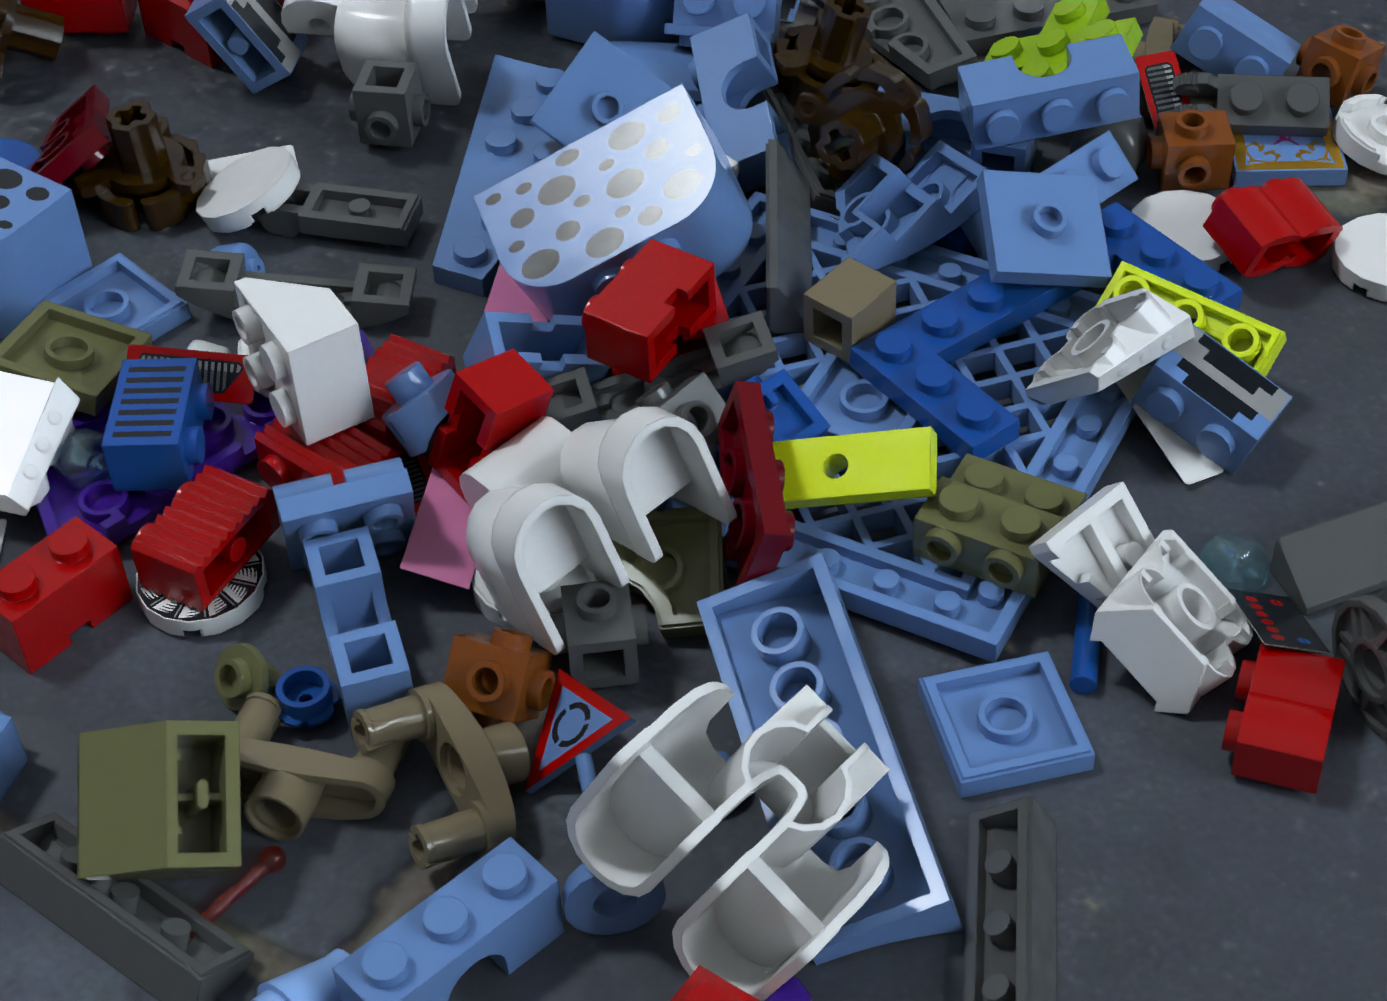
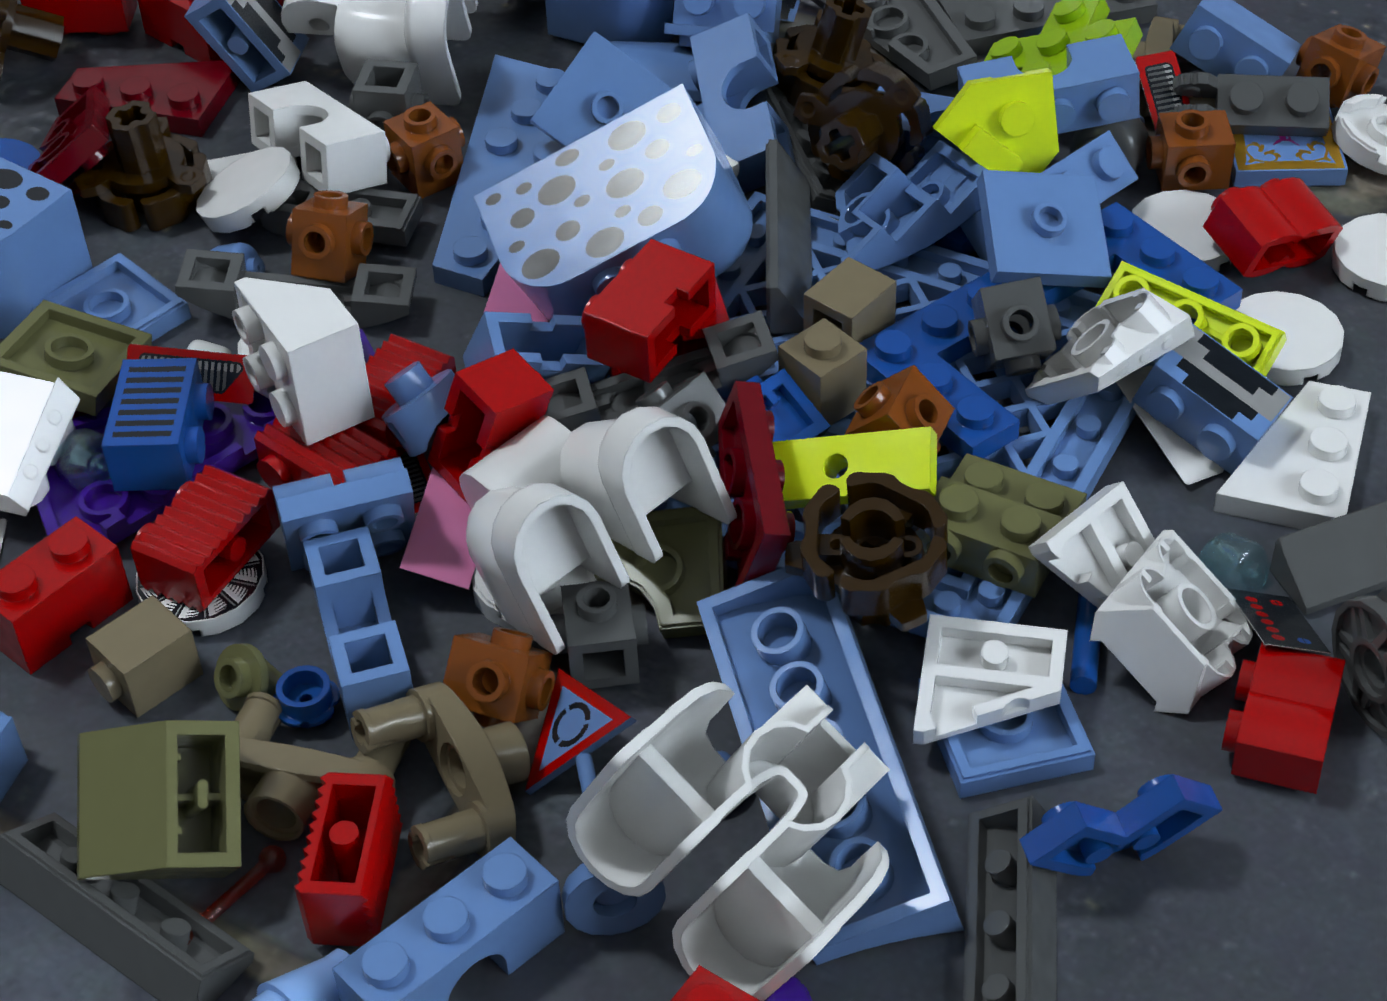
(143, 657): none -> dark tan brick
(183, 92): none -> dark red wing
(329, 236): none -> dark orange brick
(334, 142): none -> white arch
(349, 859): none -> red brick
(425, 149): none -> dark orange brick
(826, 368): none -> dark tan brick
(875, 553): none -> dark brown piece
(901, 403): none -> dark orange brick
(985, 674): none -> white wing
(1005, 121): none -> neon yellow plate
(1023, 308): none -> dark grey brick
(1080, 834): none -> blue plate
(1303, 462): none -> white wing
(1311, 334): none -> white tile

